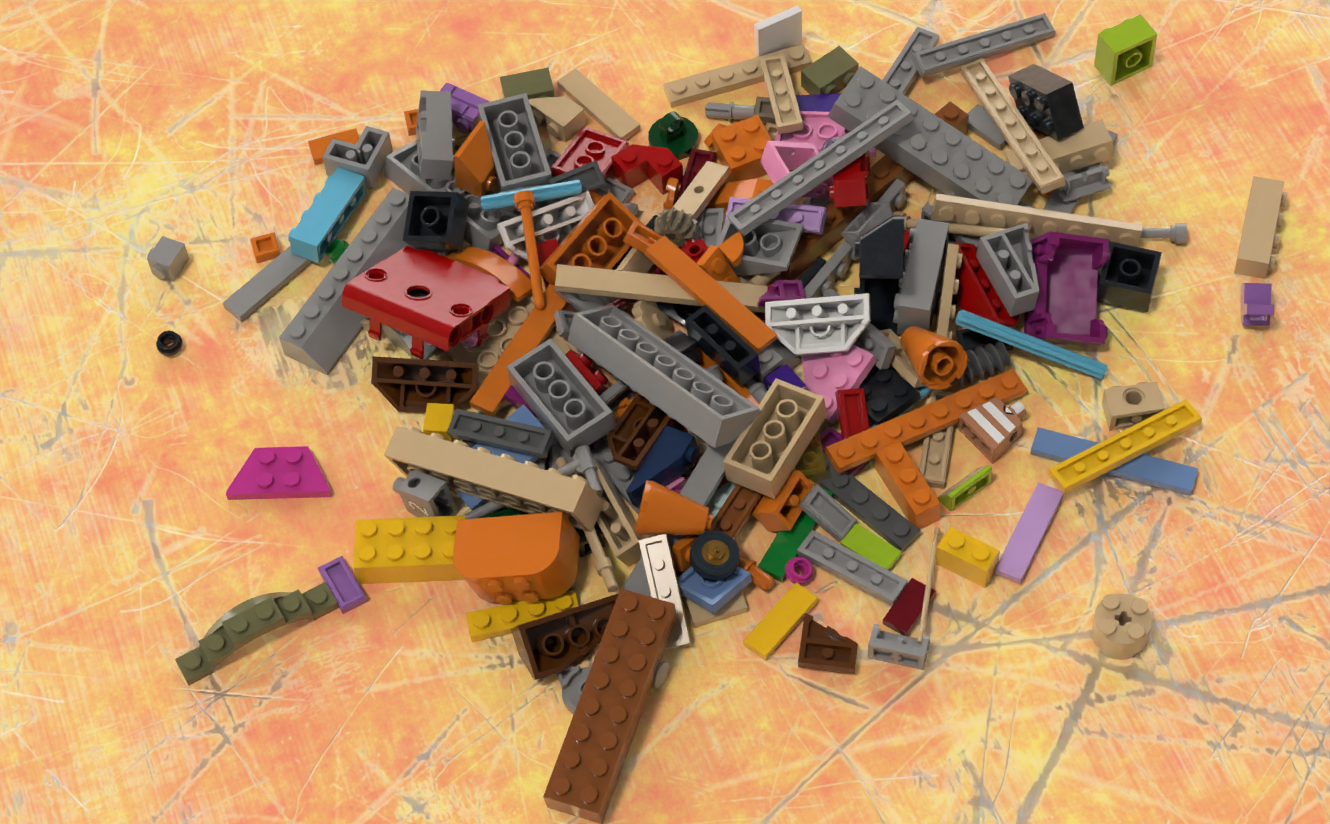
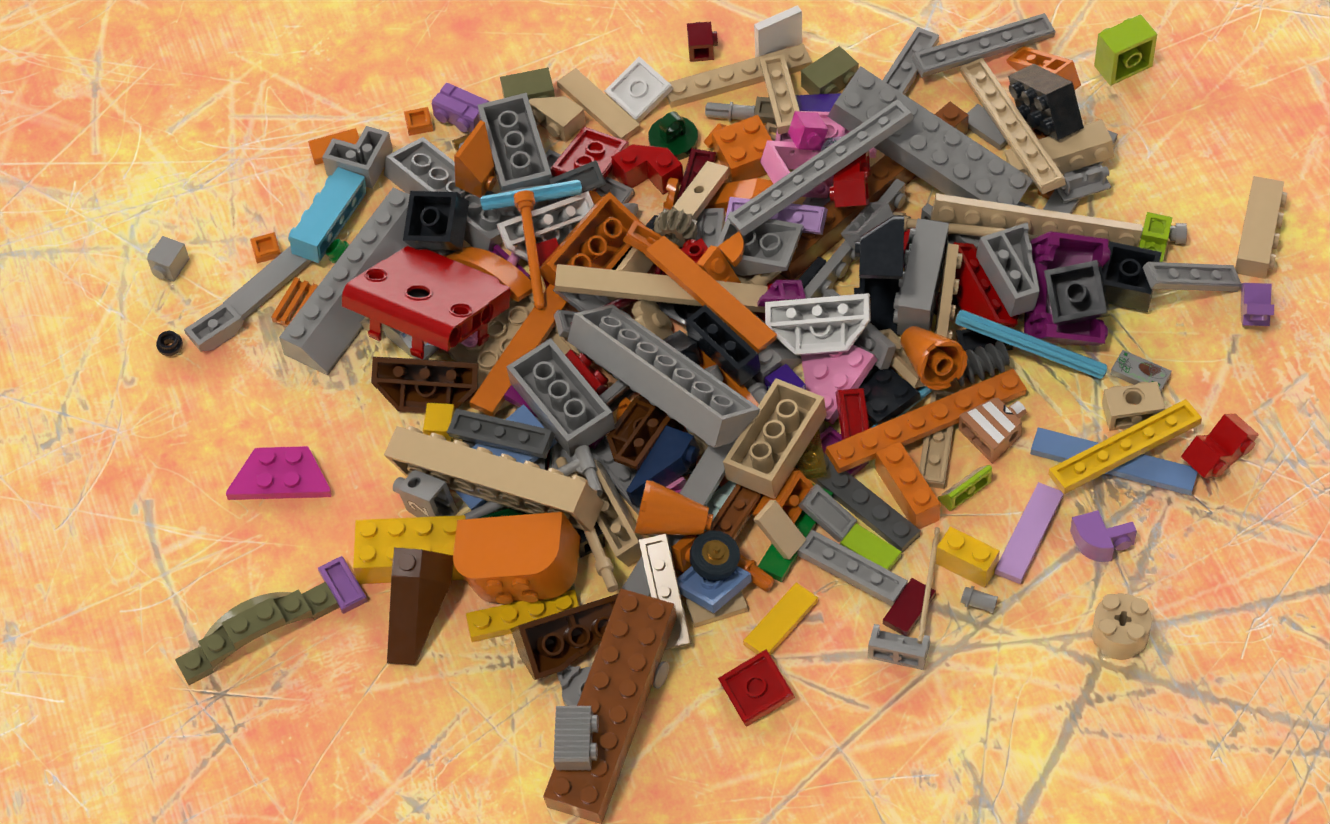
(214, 328): none -> light grey slope
(287, 299): none -> orange tile
(416, 594): none -> reddish brown wedge
(435, 135): light grey wedge -> none
(574, 738): none -> light grey brick
(639, 89): none -> white tile
(701, 41): none -> dark red brick
(756, 687): none -> red tile
(779, 529): none -> tan tile
(802, 564): dark pink plate -> none
(807, 130): none -> dark pink brick
(826, 649): reddish brown wing -> none
(979, 599): none -> light grey pin
(1061, 66): none -> orange slope
(1077, 293): none -> black brick
(1098, 542): none -> medium lavender brick
(1136, 370): none -> light grey tile
(1156, 232): none -> lime slope
(1192, 276): none -> light grey tile
(1221, 447): none -> red brick

